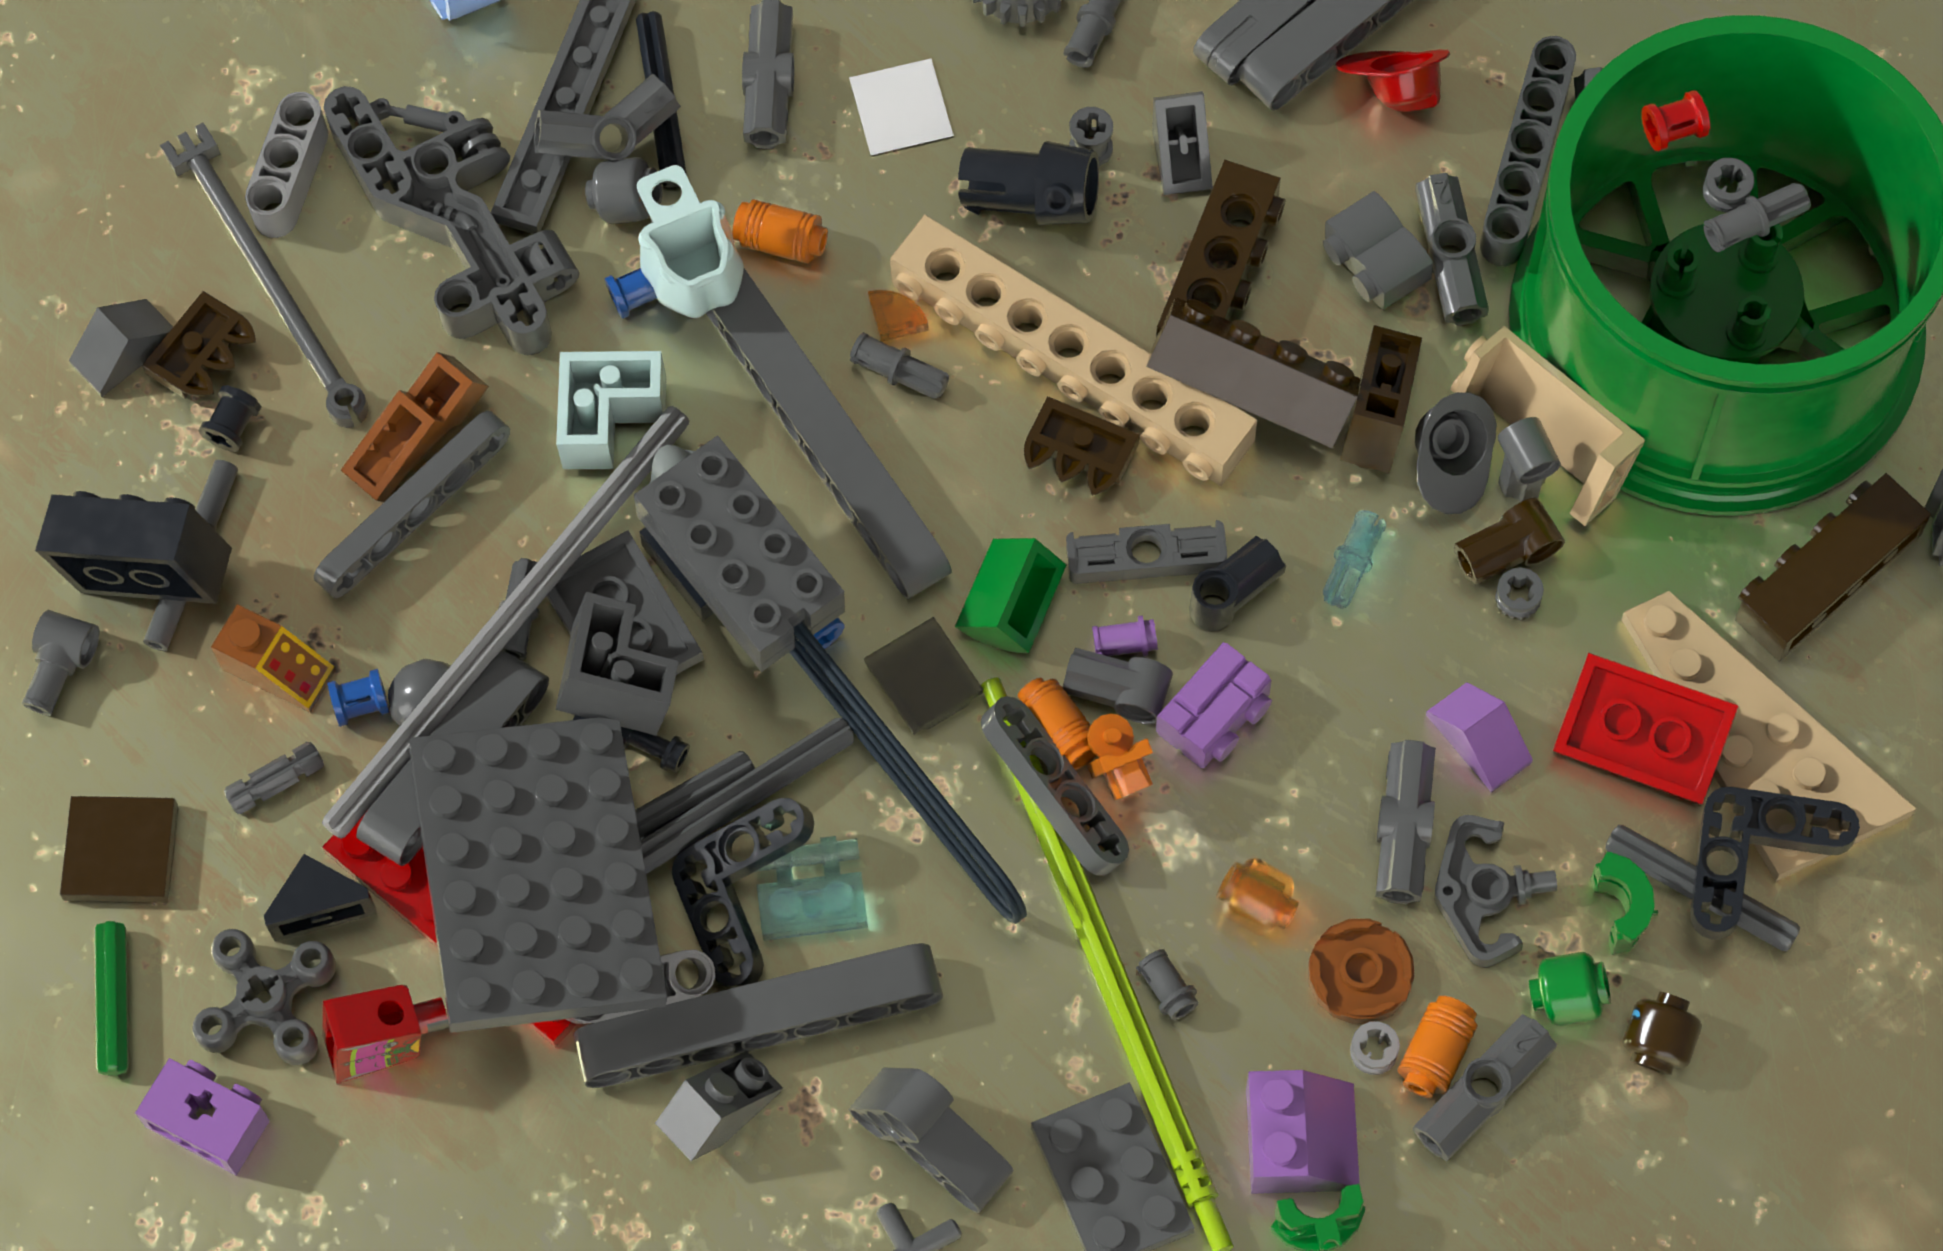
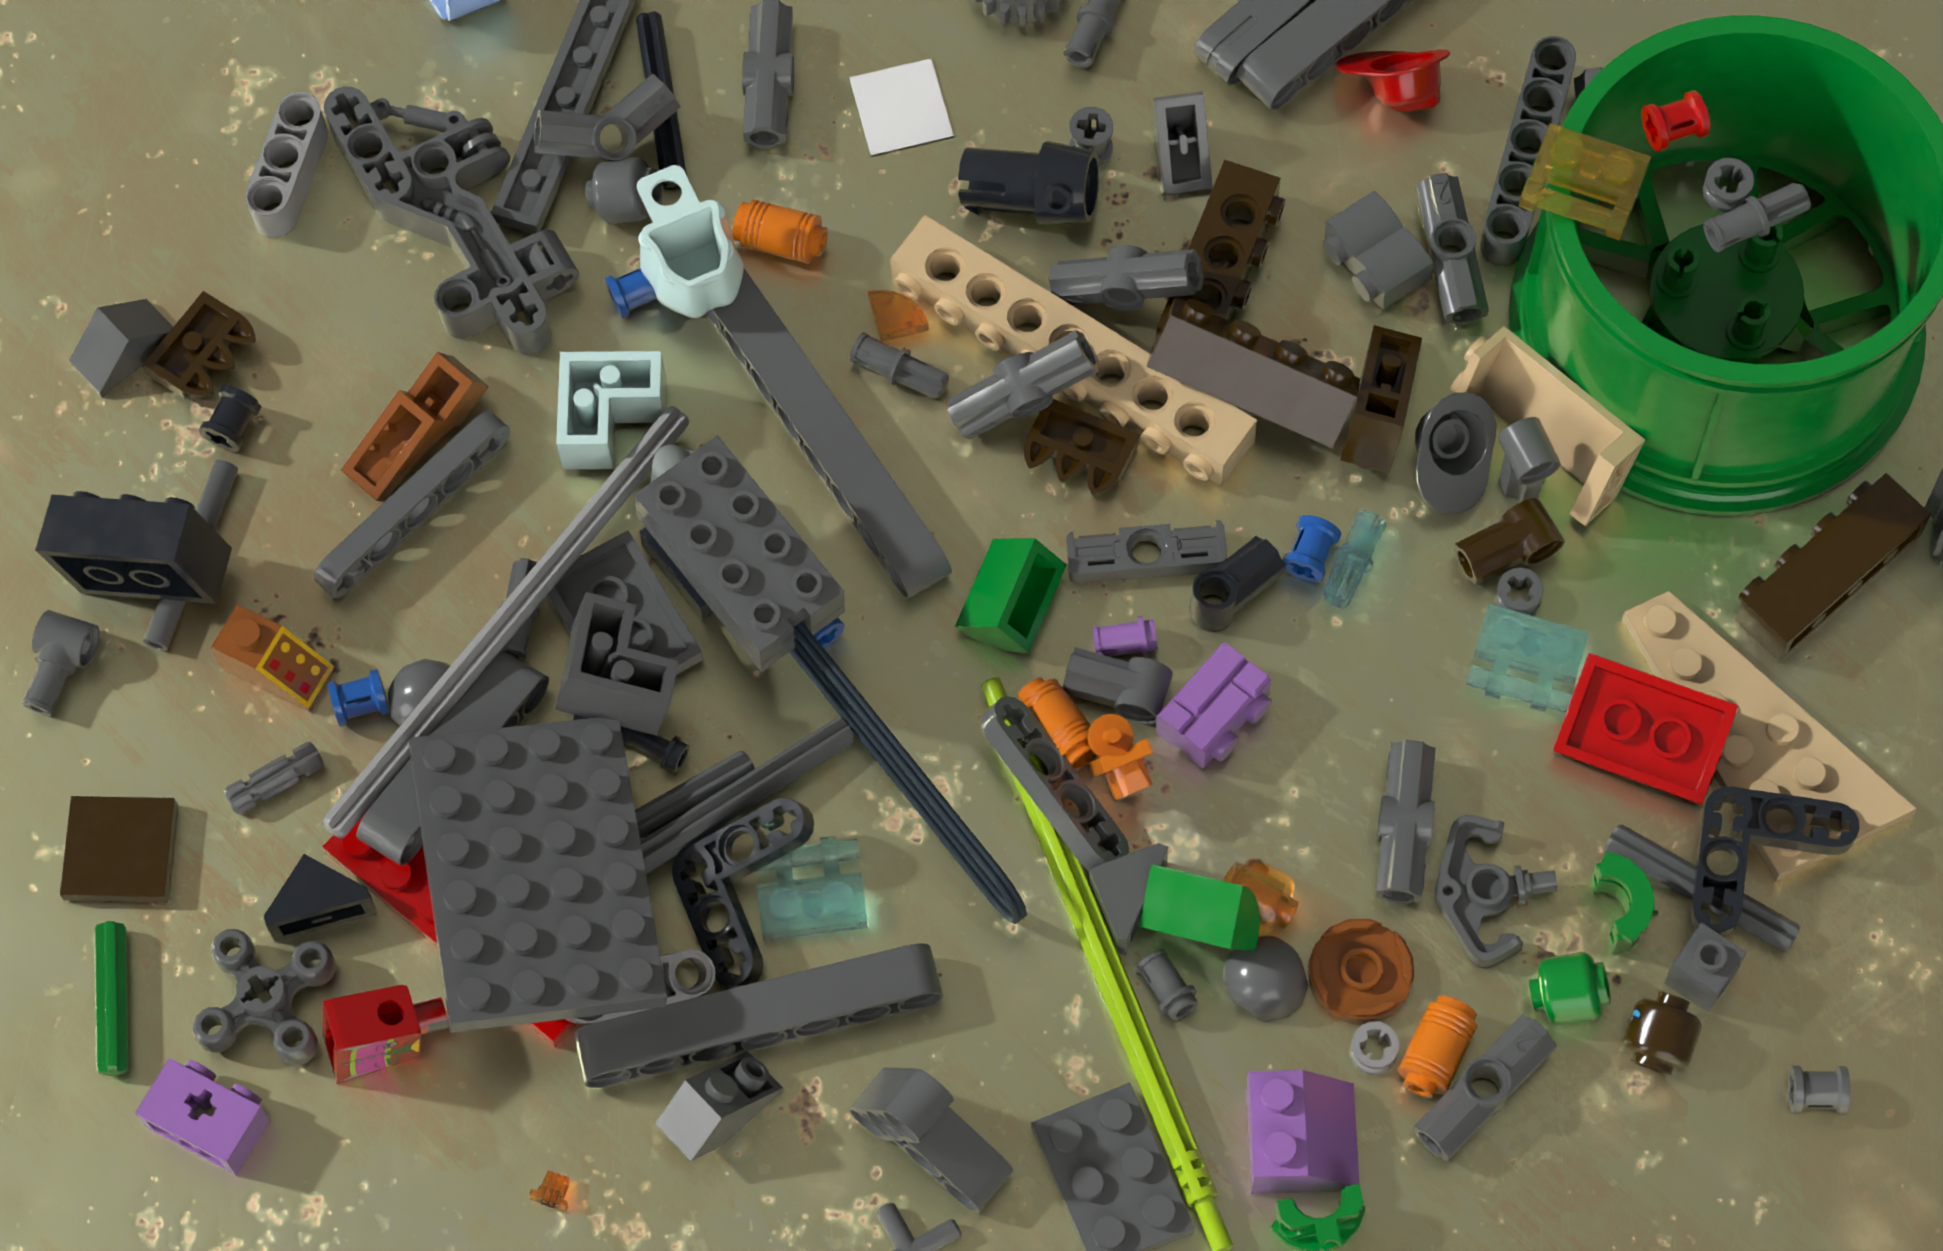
(197, 159): dark grey hinge -> none
(552, 1191): none -> clear orange piece
(924, 676): clear smoke piece -> none
(1023, 385): none -> dark grey piece
(1121, 891): none -> dark grey slope
(1127, 277): none -> dark grey piece
(1200, 909): none -> green brick
(1266, 980): none -> dark grey hair
(1311, 548): none -> blue bush
(1482, 734): medium lavender slope -> none
(1532, 647): none -> clear light blue plate
(1589, 169): none -> clear yellow plate
(1705, 967): none -> dark grey brick
(1819, 1090): none -> dark grey bush

